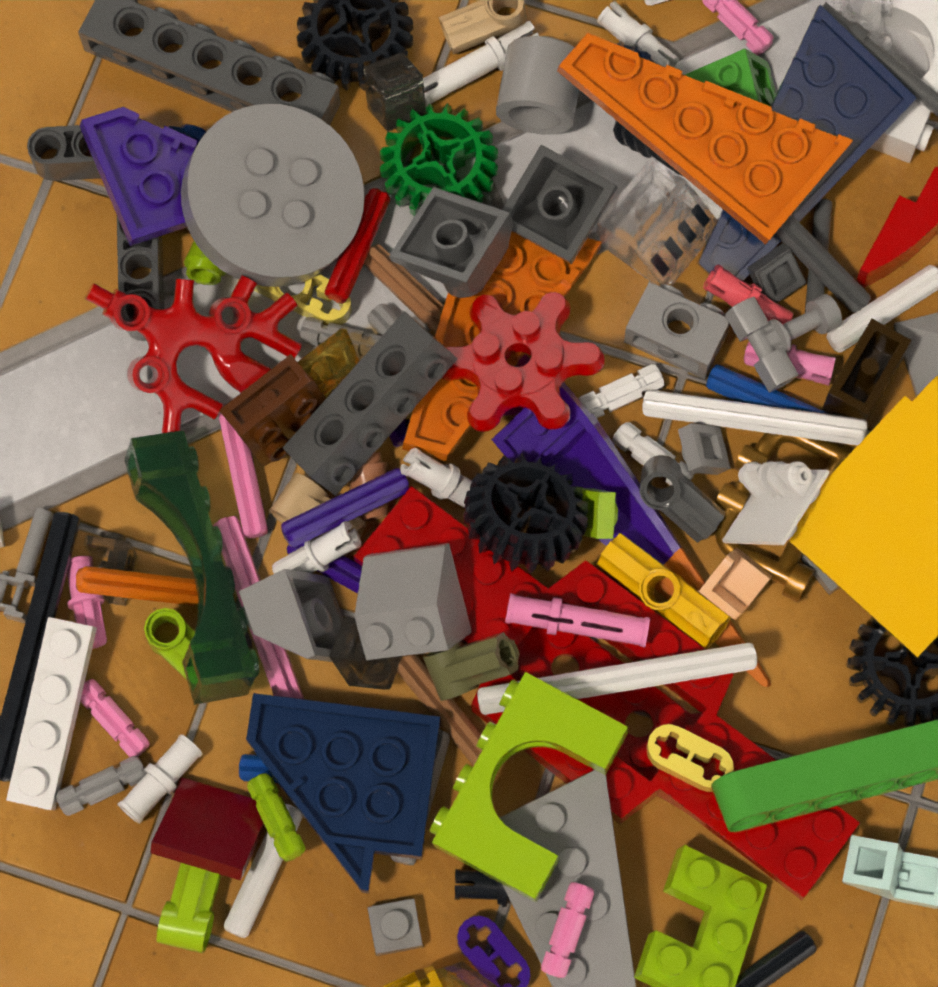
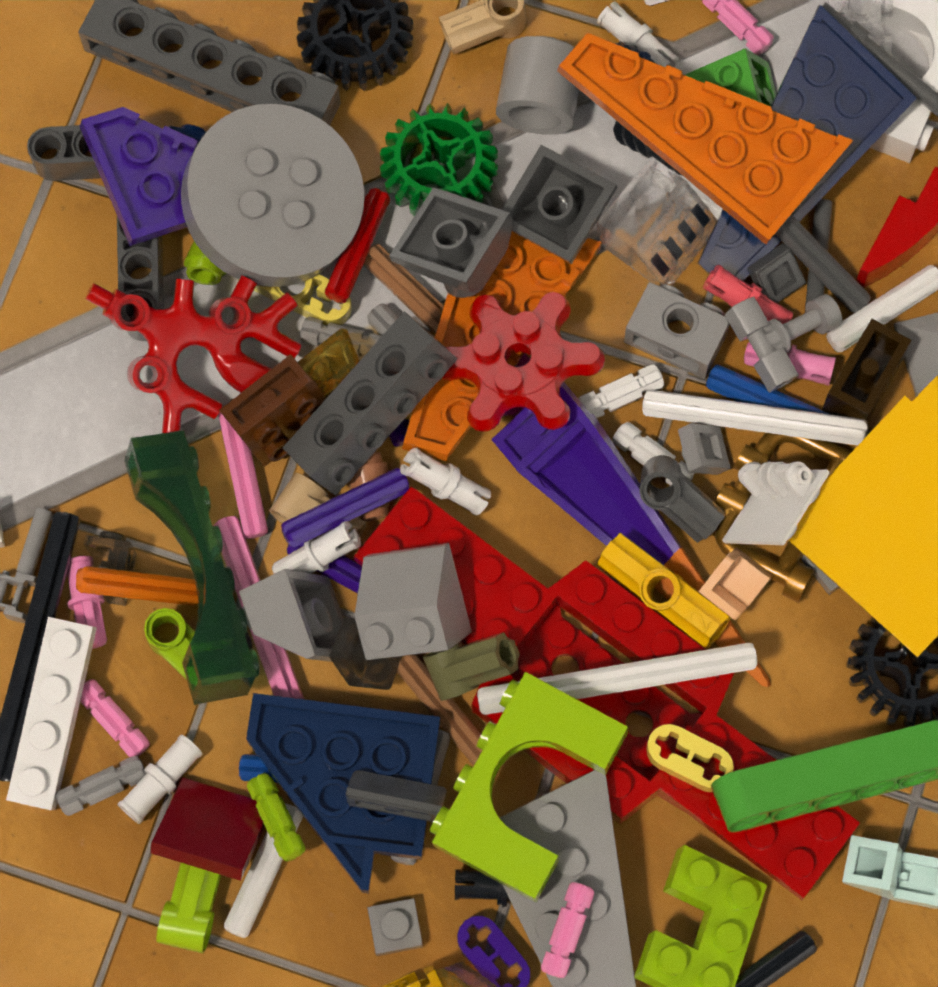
(393, 90): clear smoke brick -> none
(395, 795): none -> dark grey slope
(473, 65): white pin -> none
(525, 513): black gear -> none
(577, 620): bright pink pin -> none
(601, 513): lime plate -> none

